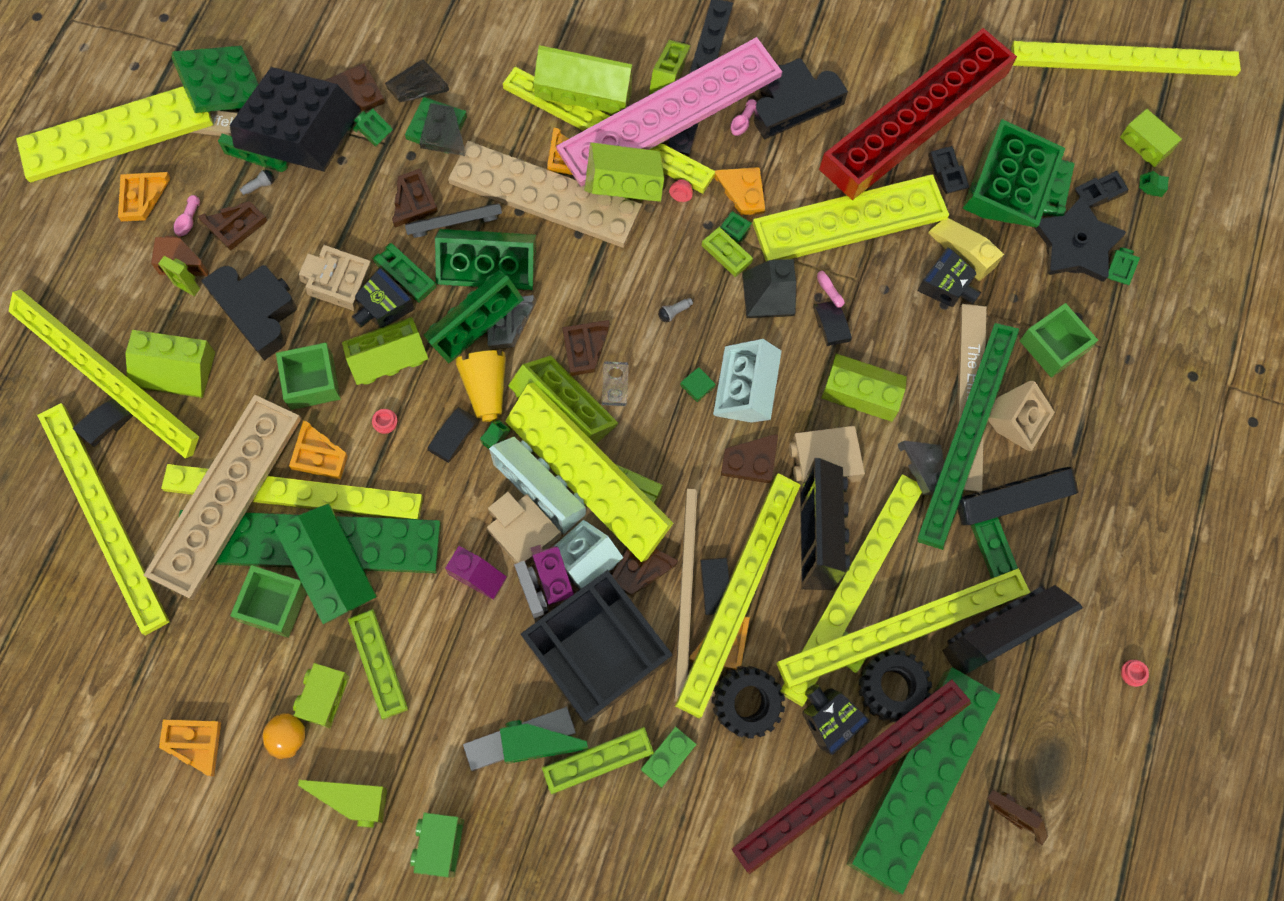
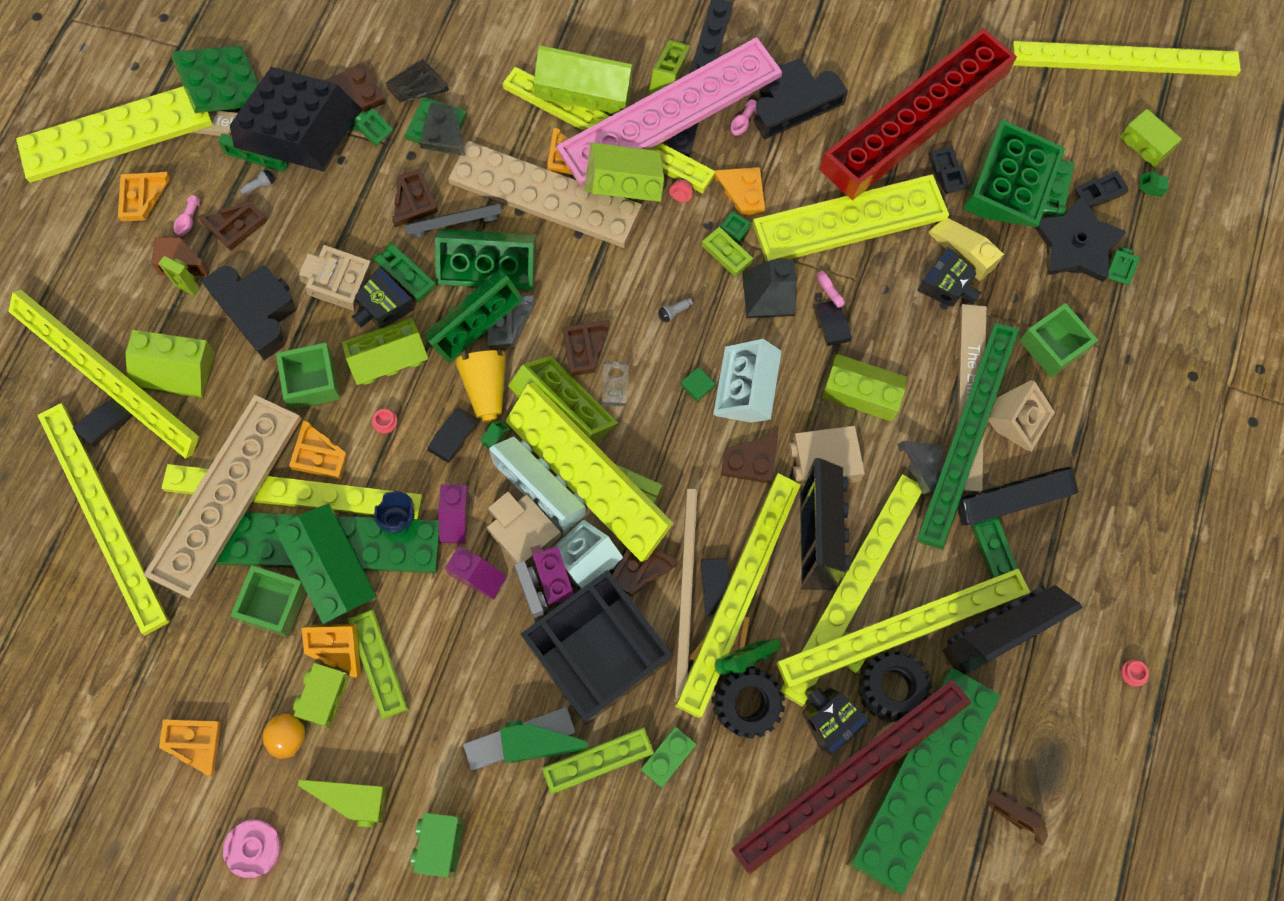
(252, 848): none -> bright pink tile
(333, 645): none -> light orange wing
(394, 512): none -> dark blue hair
(453, 513): none -> magenta slope
(746, 656): none -> green plate

